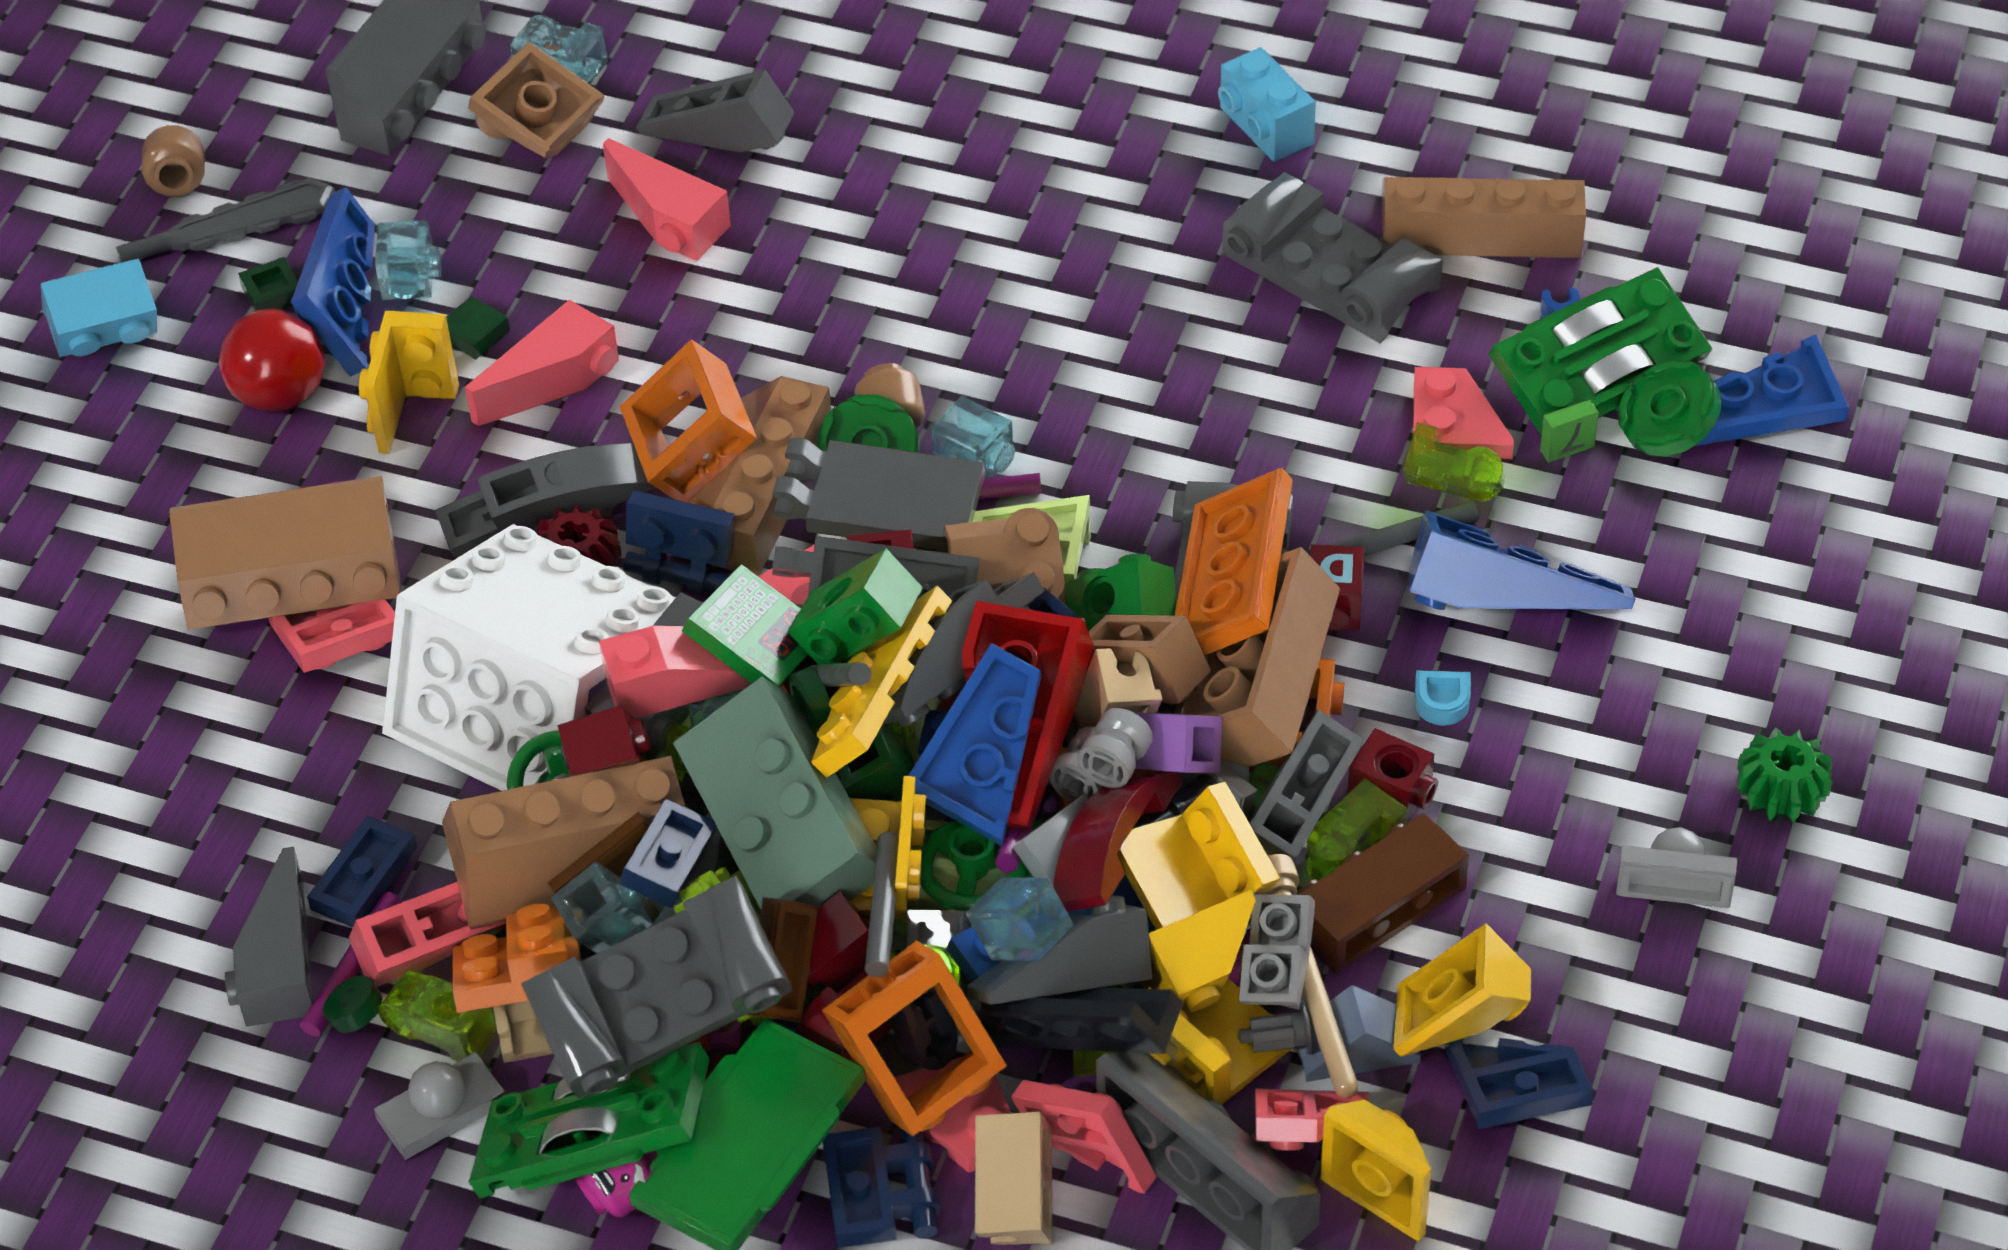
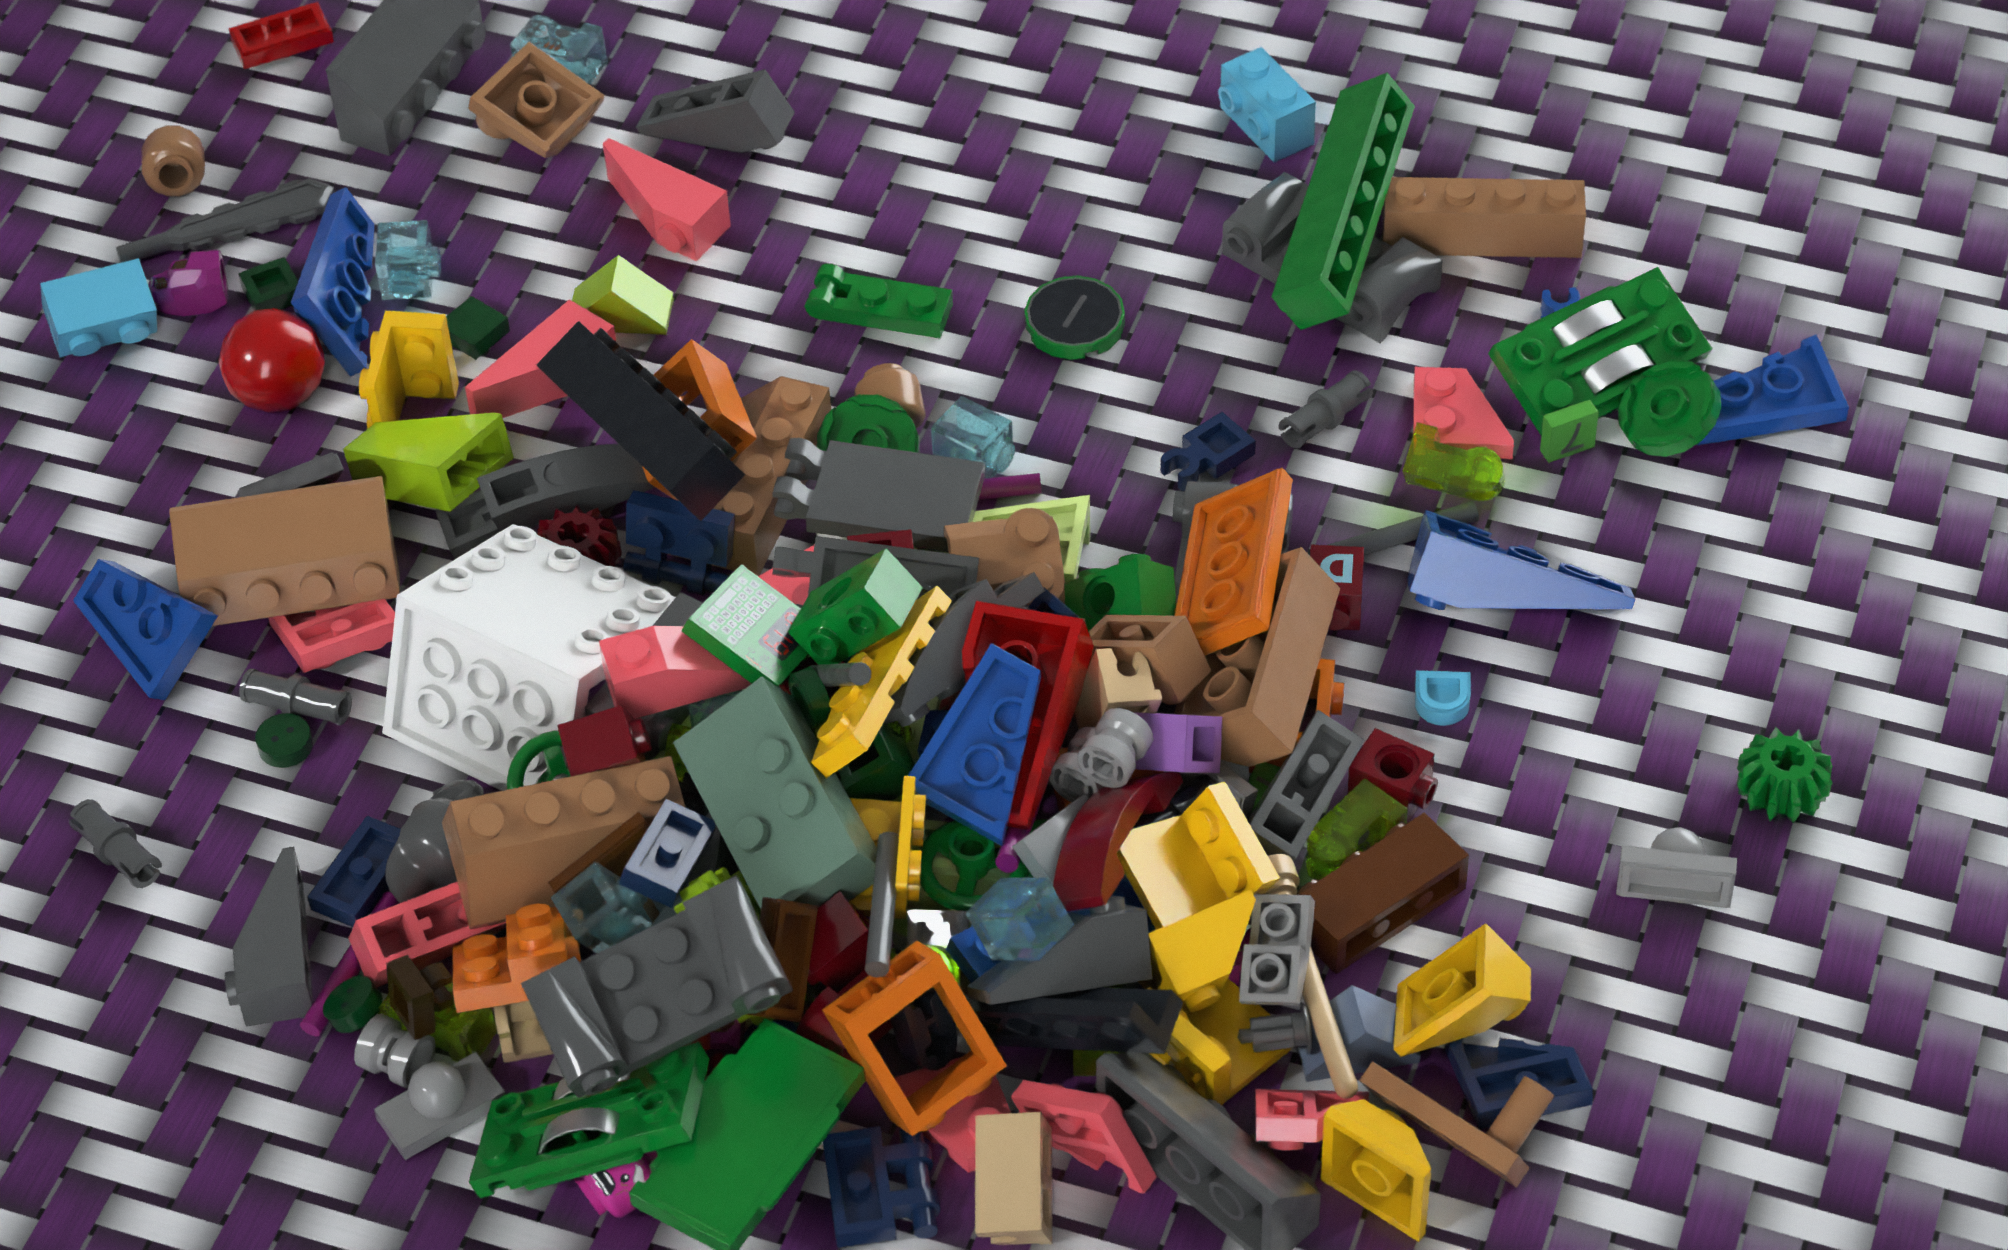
(115, 843): none -> dark grey pin
(143, 624): none -> blue wing
(191, 285): none -> magenta rock
(281, 35): none -> red plate
(284, 740): none -> dark green tile
(295, 696): none -> dark grey pin
(309, 474): none -> flat silver plate
(392, 1050): none -> light grey wheel
(418, 994): none -> dark brown tile
(421, 854): none -> dark grey hair
(431, 458): none -> lime slope
(626, 298): none -> lime slope
(643, 417): none -> black brick
(879, 302): none -> green plate
(1074, 317): none -> black tile
(1210, 447): none -> dark blue plate
(1325, 409): none -> dark grey pin
(1343, 202): none -> green brick
(1492, 1150): none -> medium nougat piece

